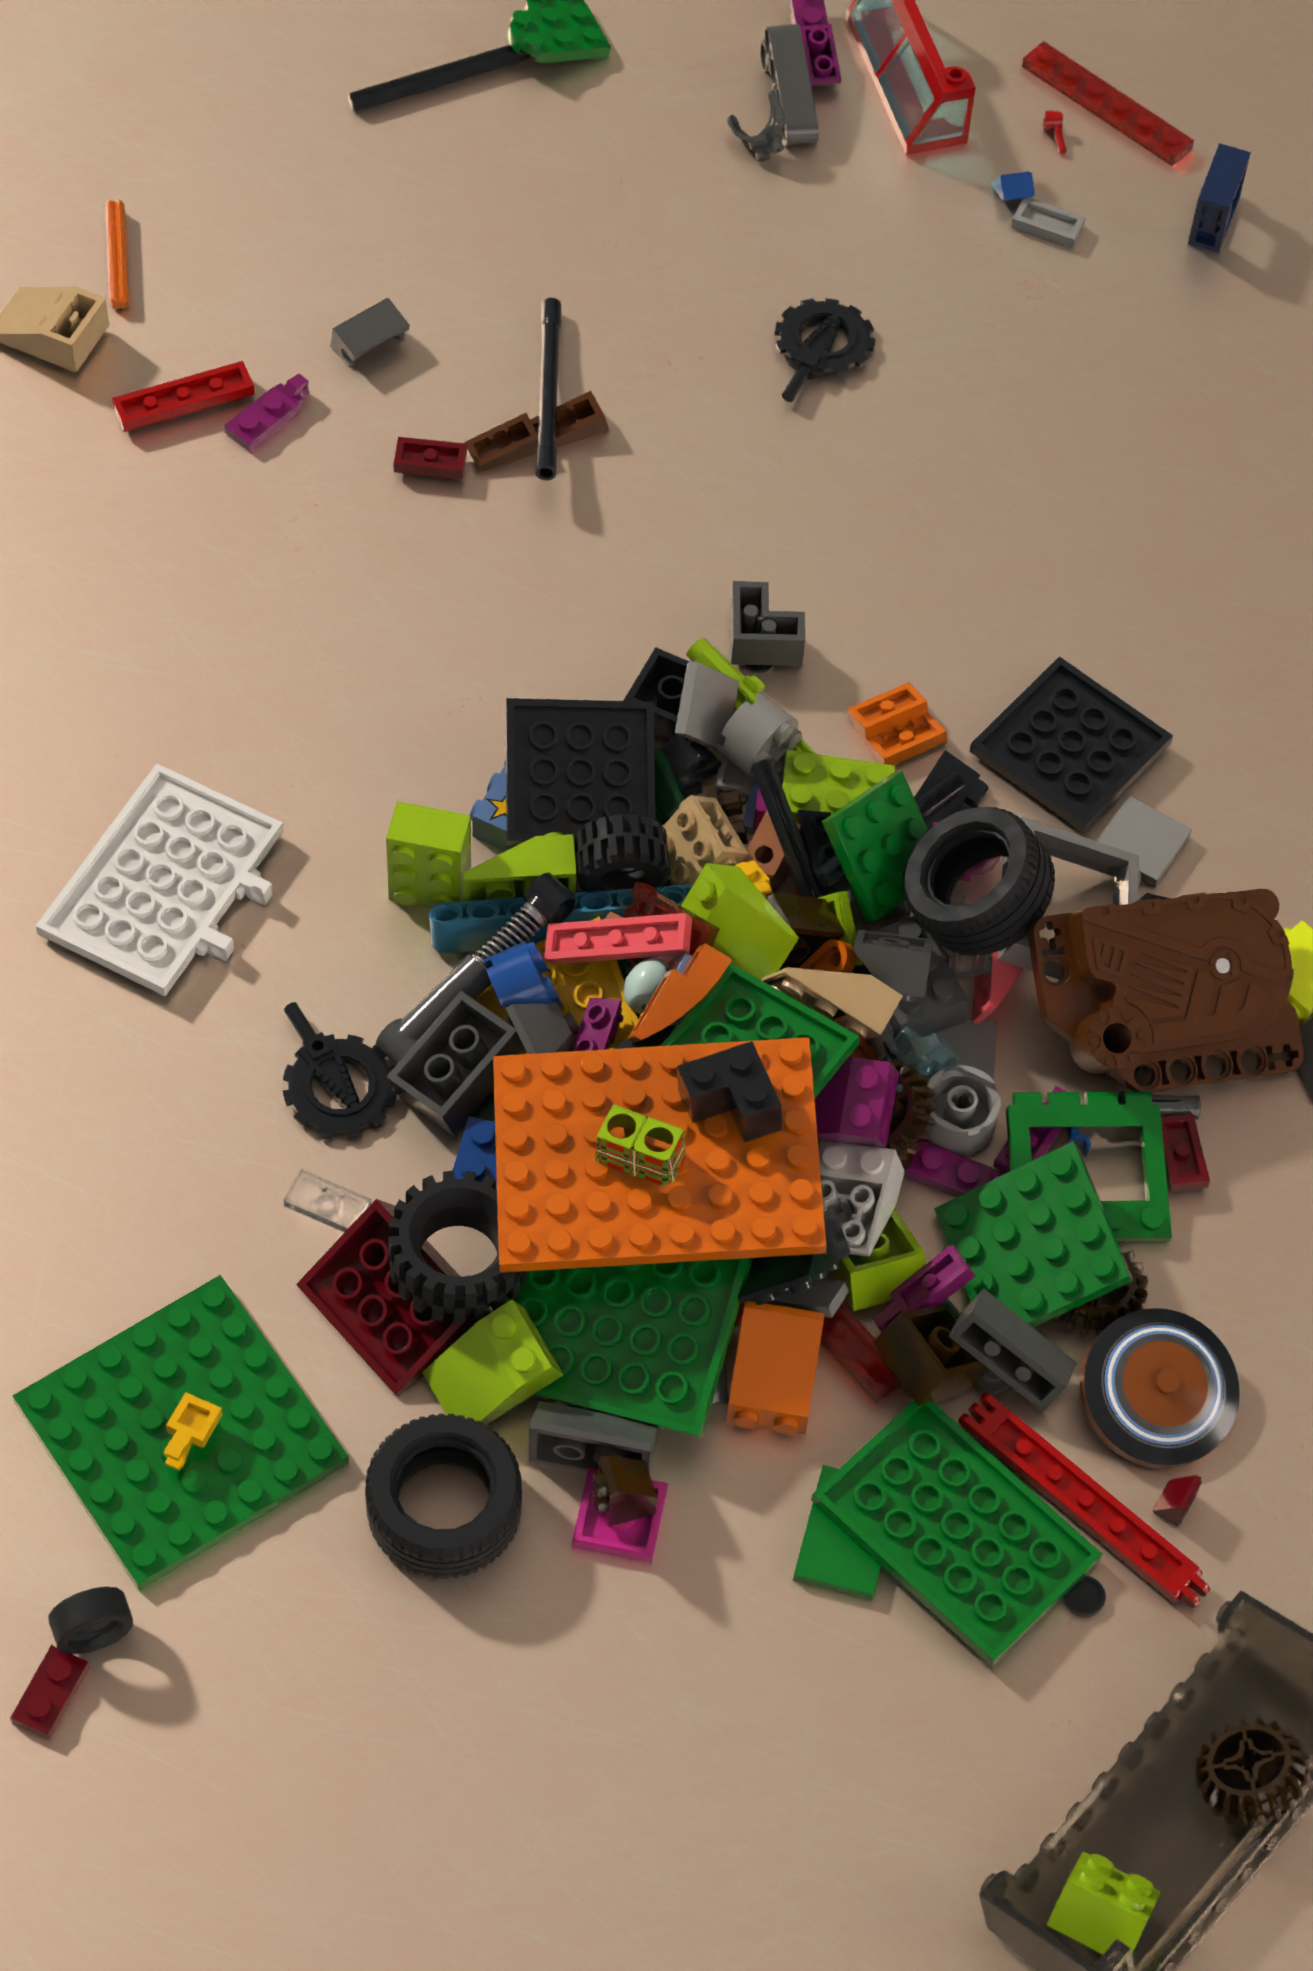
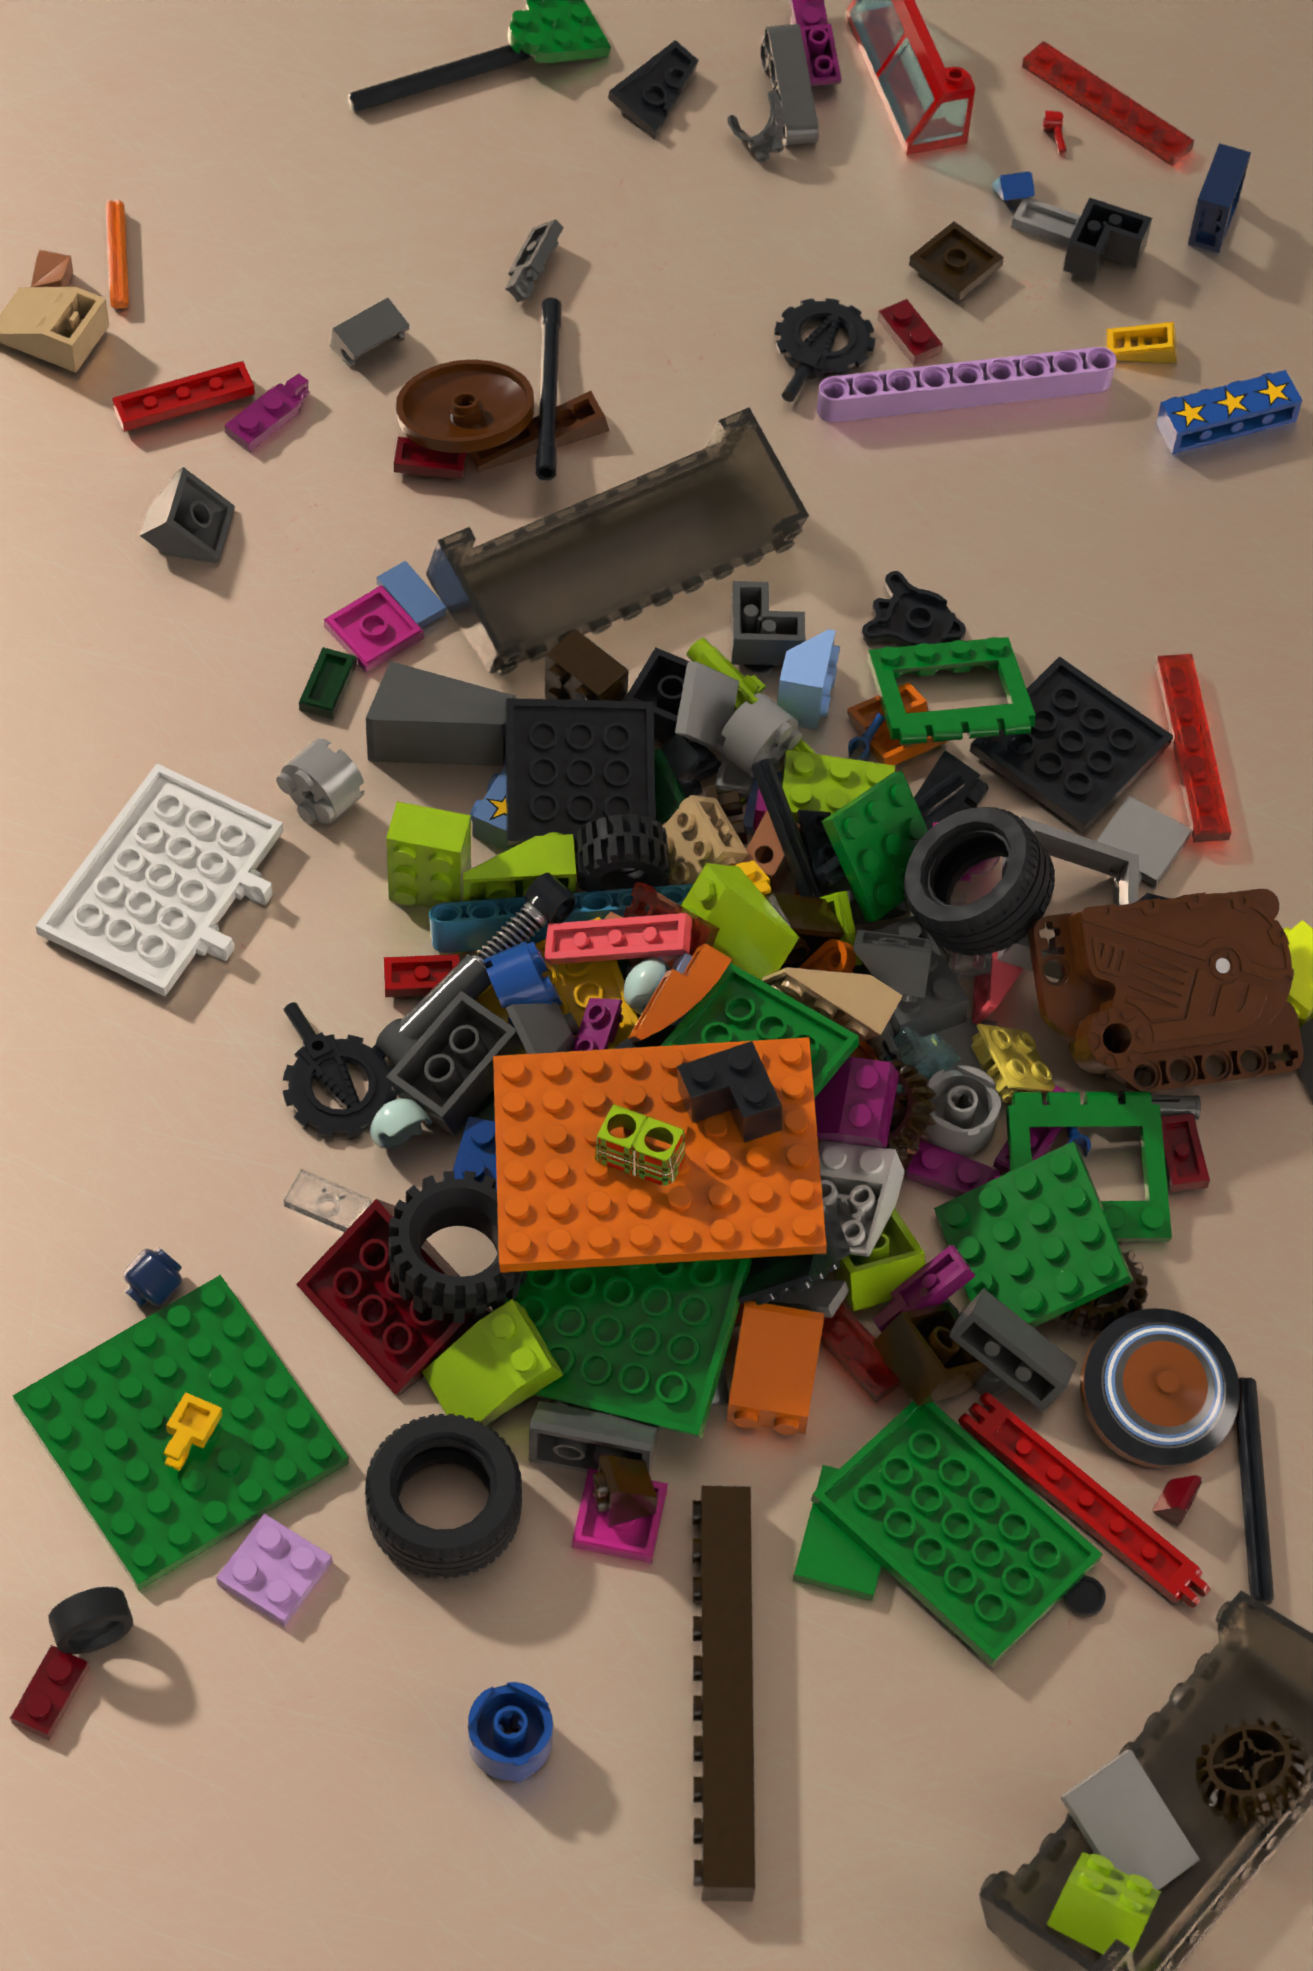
(52, 270): none -> nougat slope
(152, 1277): none -> dark blue head
(188, 519): none -> dark grey slope
(274, 1569): none -> lavender plate
(321, 782): none -> light grey brick
(327, 683): none -> dark green tile
(373, 628): none -> dark pink tile
(397, 1122): none -> light aqua hair
(412, 594): none -> medium blue tile
(416, 974): none -> red plate
(435, 720): none -> dark grey slope
(465, 406): none -> reddish brown dish
(499, 1710): none -> blue brick
(532, 259): none -> dark grey hinge
(583, 671): none -> dark brown brick
(620, 548): none -> clear smoke windscreen
(655, 87): none -> black wing
(725, 1695): none -> dark brown brick
(808, 679): none -> light blue slope
(864, 741): none -> blue hand
(910, 331): none -> dark red plate
(911, 616): none -> black tile
(950, 724): none -> green hinge
(956, 261): none -> dark brown plate
(965, 384): none -> lavender beam
(1011, 1060): none -> light yellow hinge
(1105, 233): none -> black brick
(1130, 1822): none -> light grey tile
(1154, 333): none -> yellow slope
(1193, 748): none -> clear red plate
(1228, 411): none -> blue brick
(1254, 1493): none -> black axle

